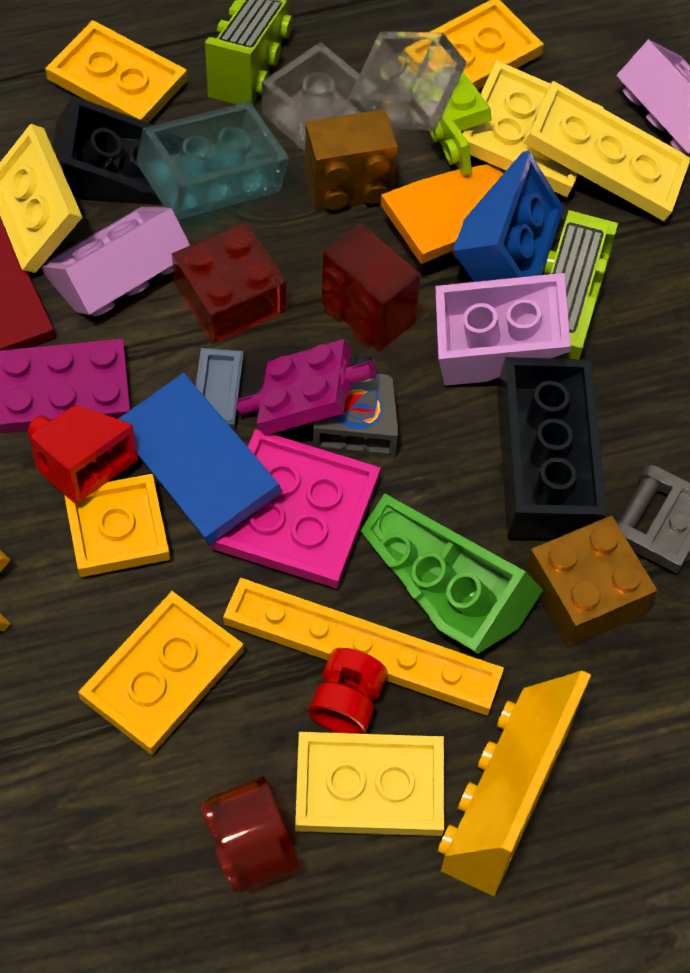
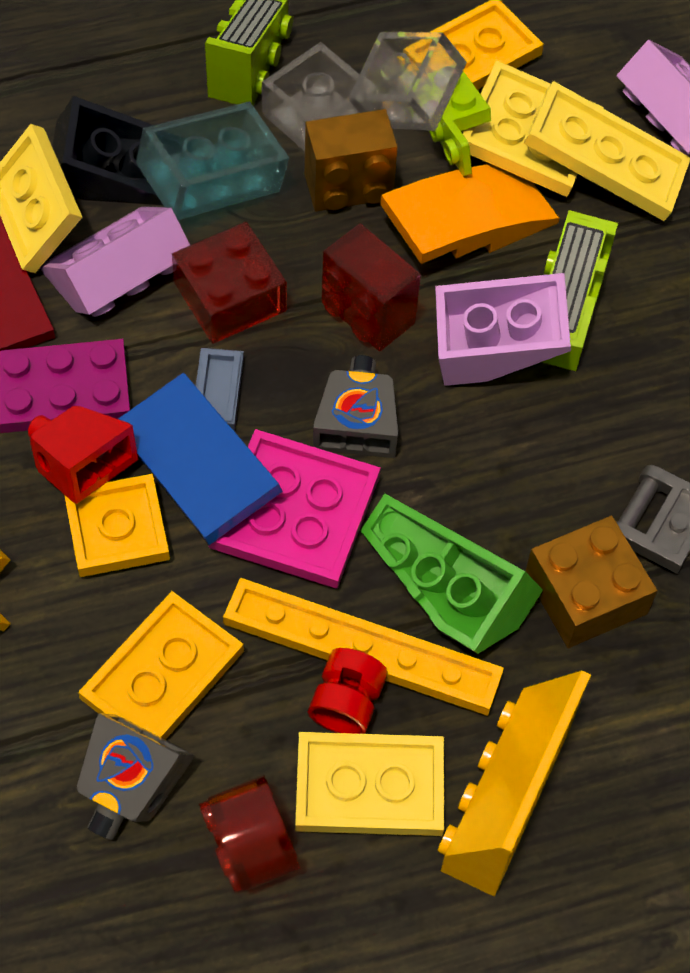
(116, 73): yellow plate -> none
(128, 773): none -> dark grey torso
(305, 387): magenta plate -> none
(511, 225): blue slope -> none
(549, 446): black slope -> none

